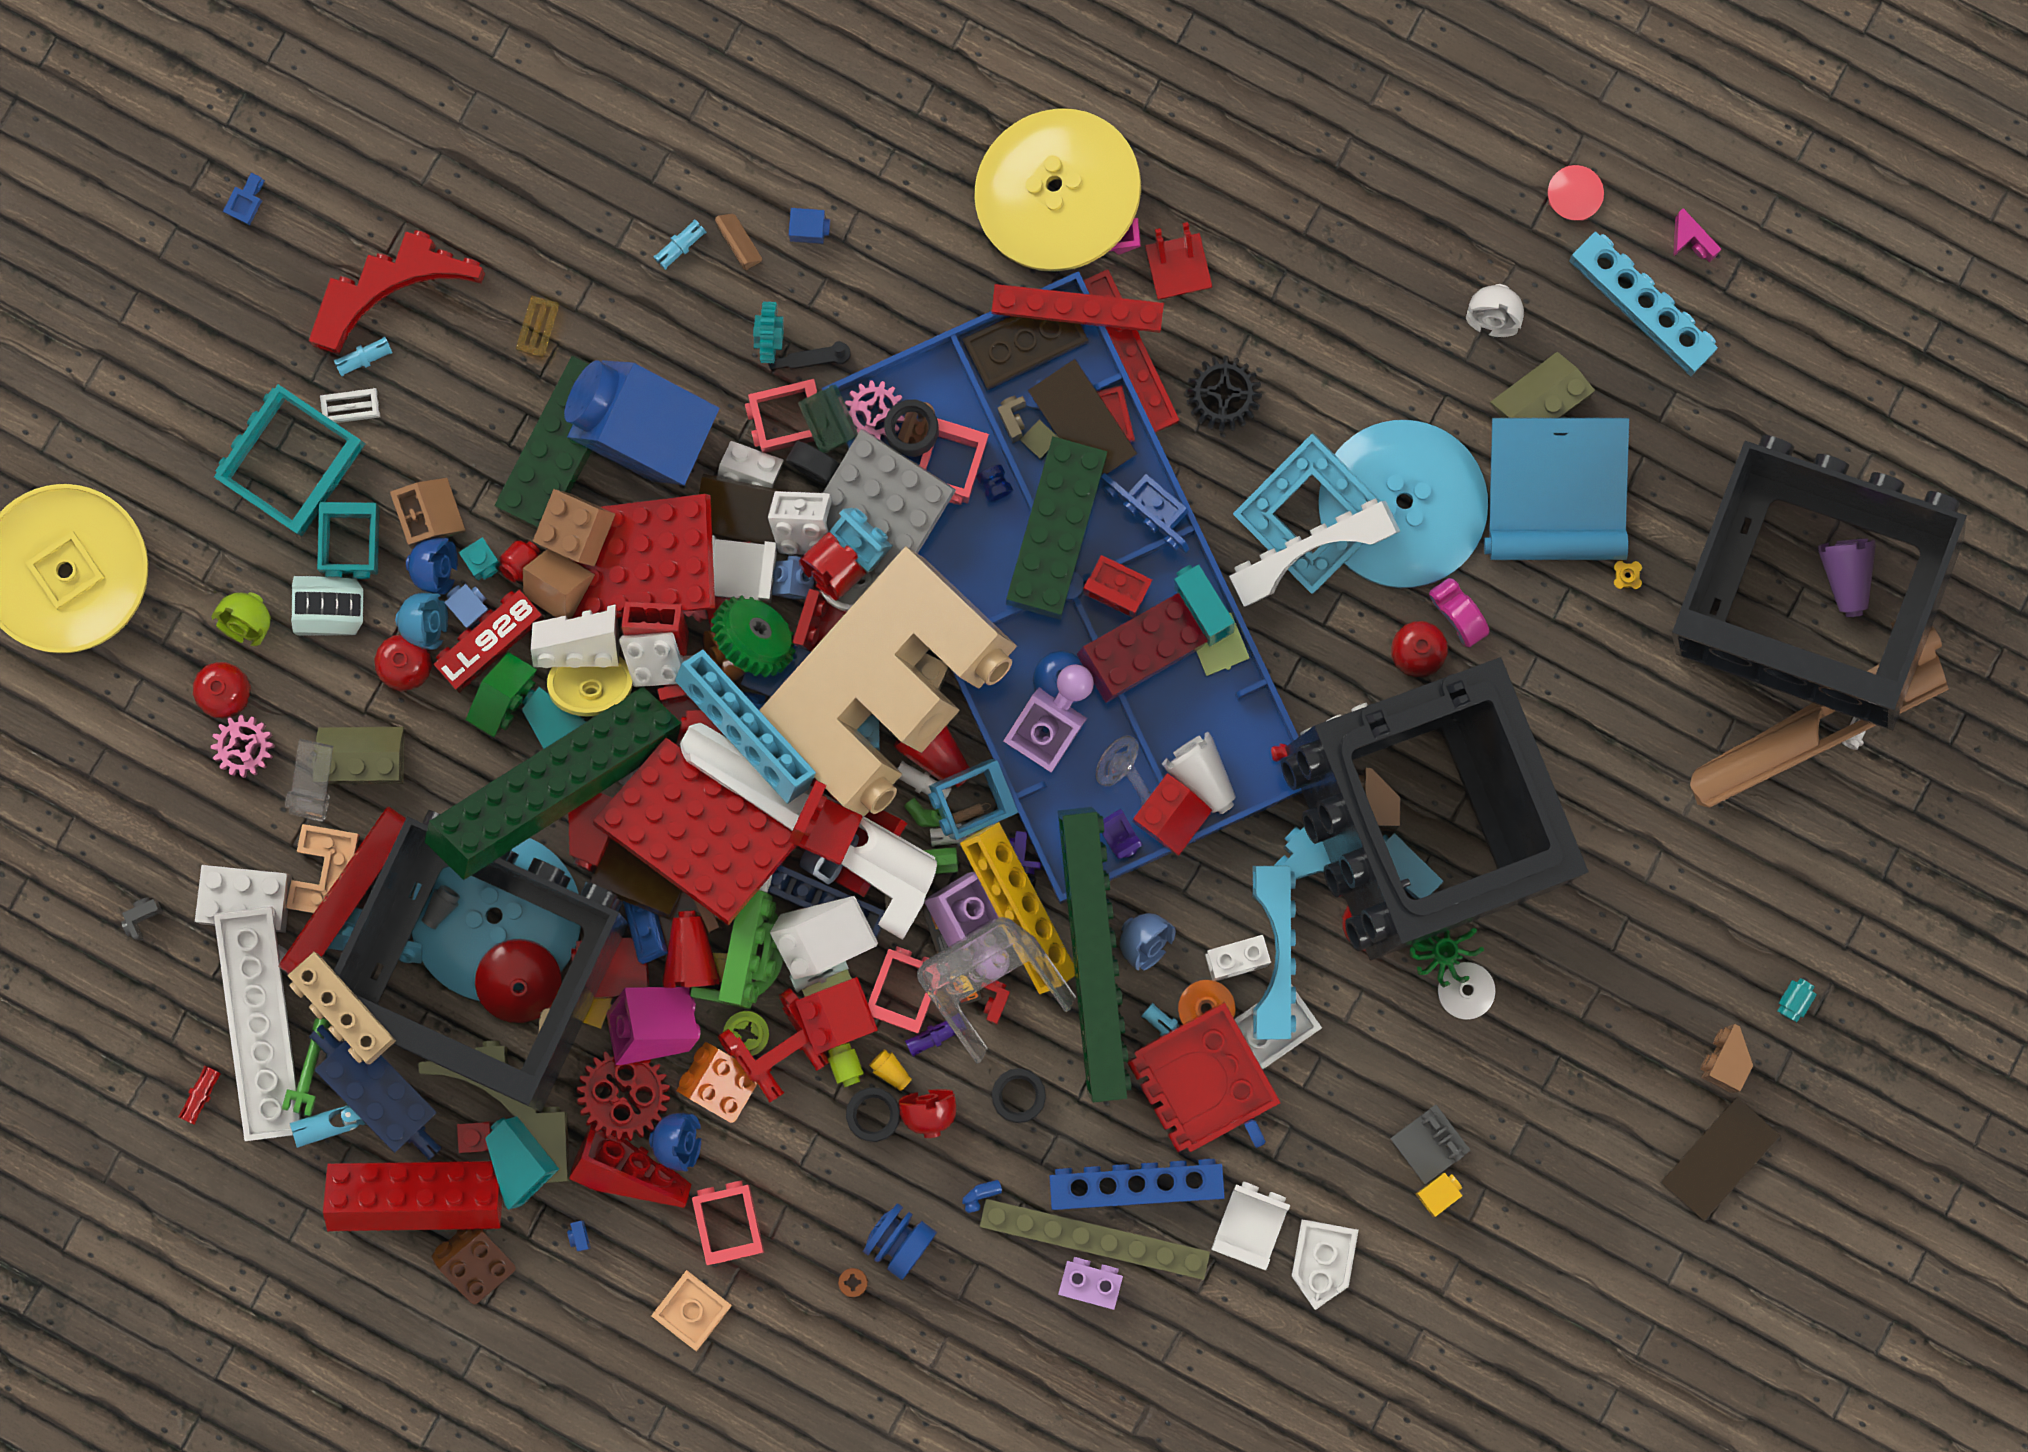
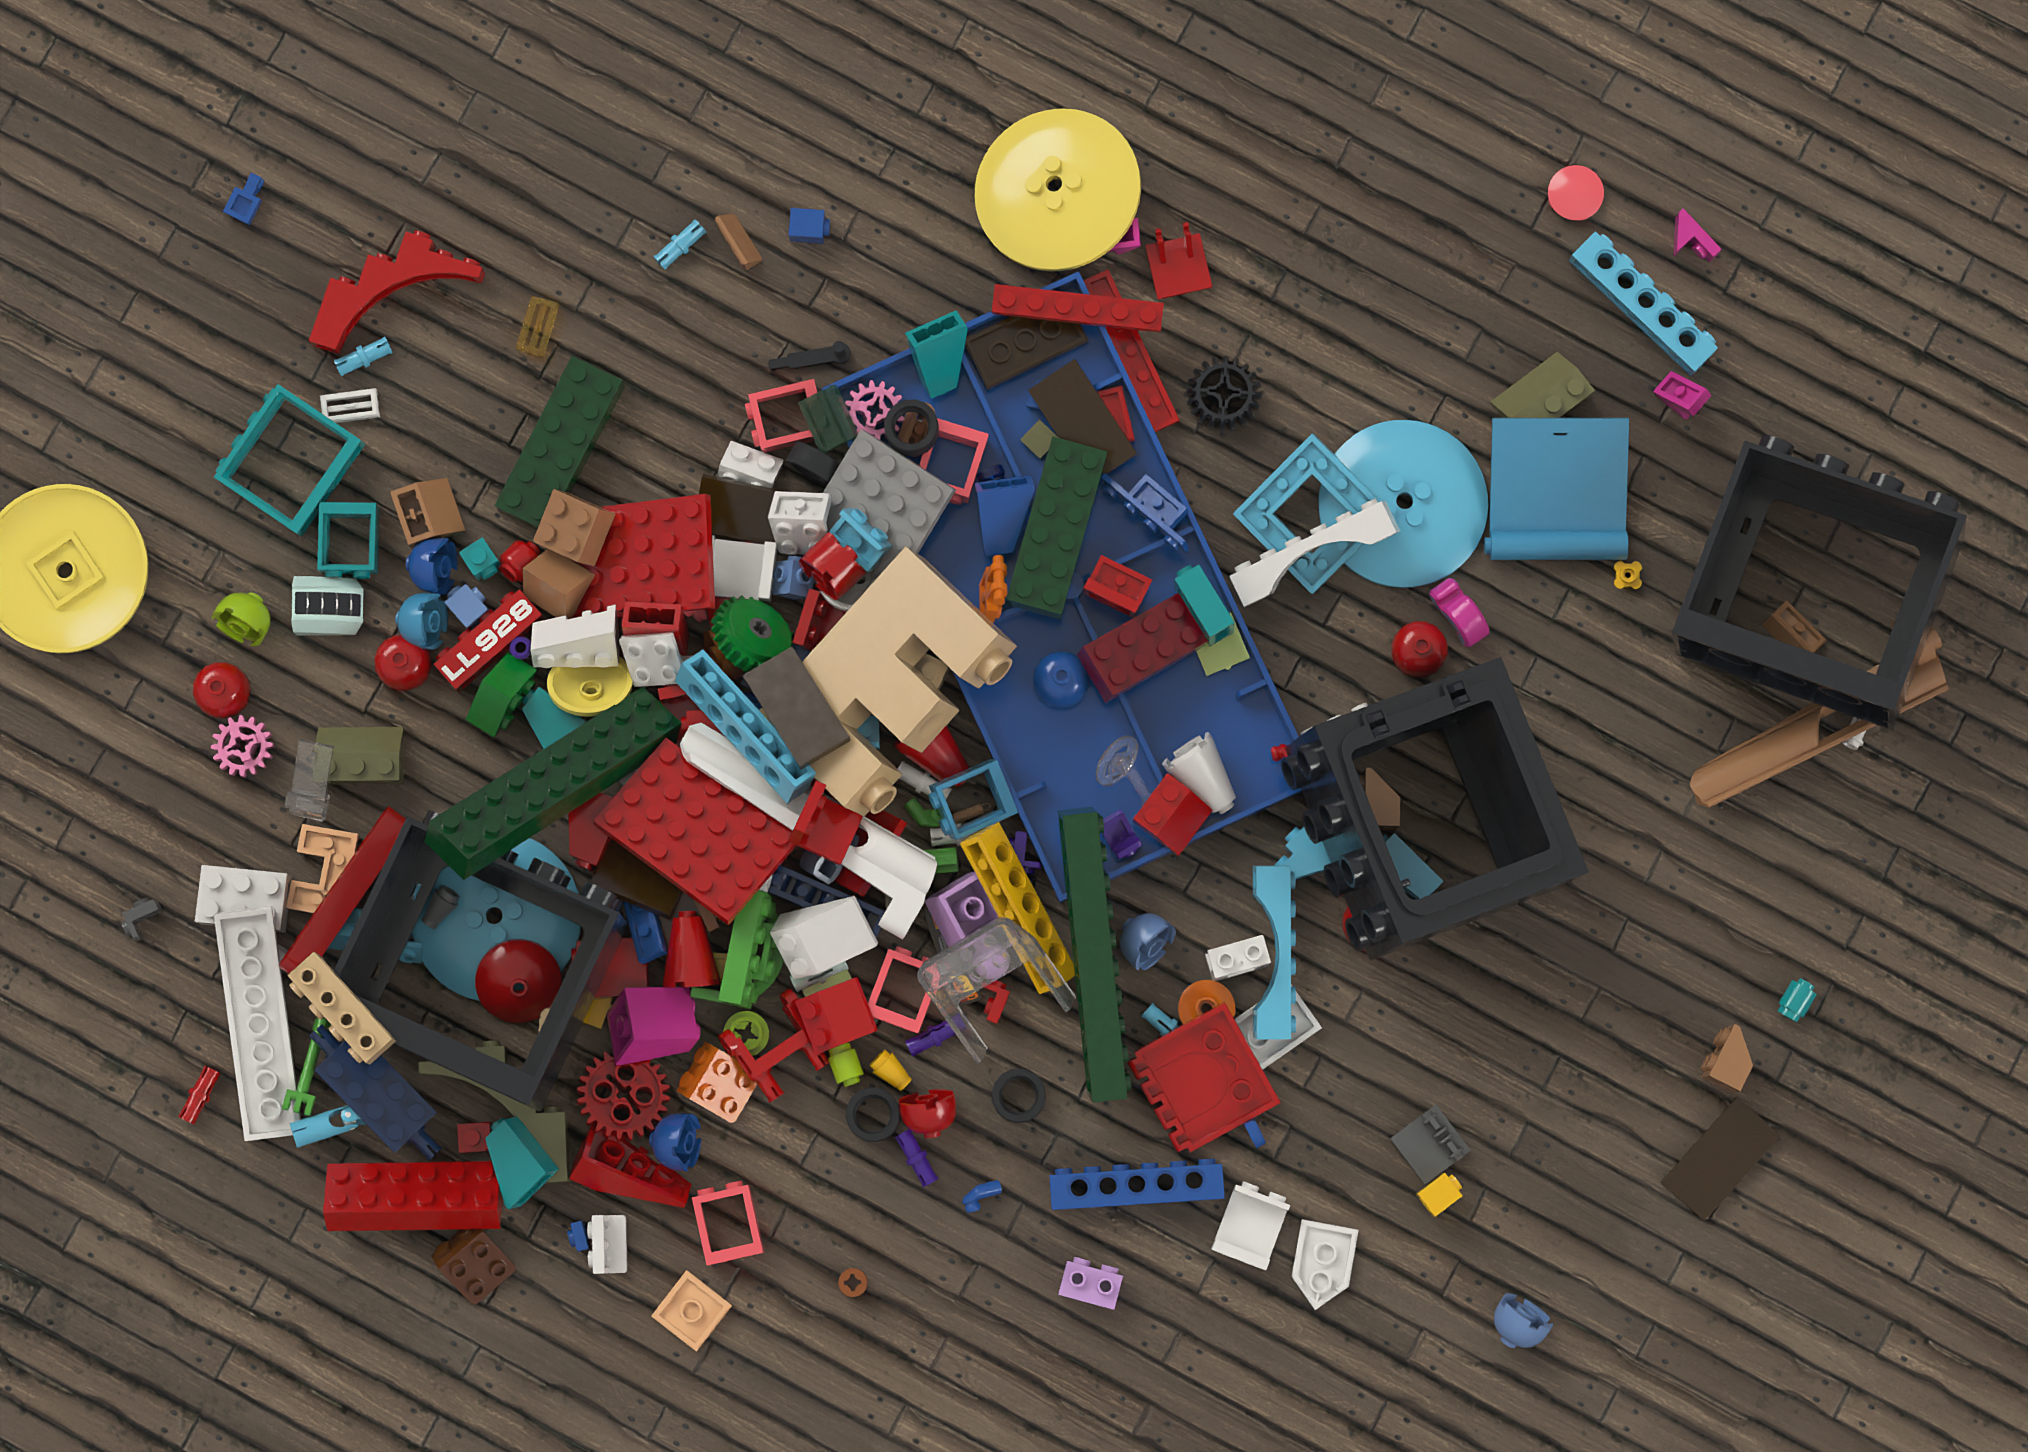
(514, 647): none -> dark purple pin
(608, 1244): none -> white bracket
(638, 420): blue container -> none
(768, 332): teal gear -> none
(796, 708): none -> dark brown tile
(899, 1241): blue wheel -> none
(916, 1157): none -> dark purple pin
(938, 352): none -> teal slope
(993, 589): none -> orange plate
(1002, 511): none -> blue slope
(1012, 423): dark tan bracket -> none
(1063, 722): lavender brick -> none
(1094, 1239): olive plate -> none
(1444, 953): green animal -> none
(1465, 1006): white dish -> none
(1496, 309): white cylinder -> none
(1520, 1323): none -> medium blue cylinder
(1682, 395): none -> dark pink slope
(1792, 628): none -> medium nougat slope
(1849, 573): medium lavender cone -> none

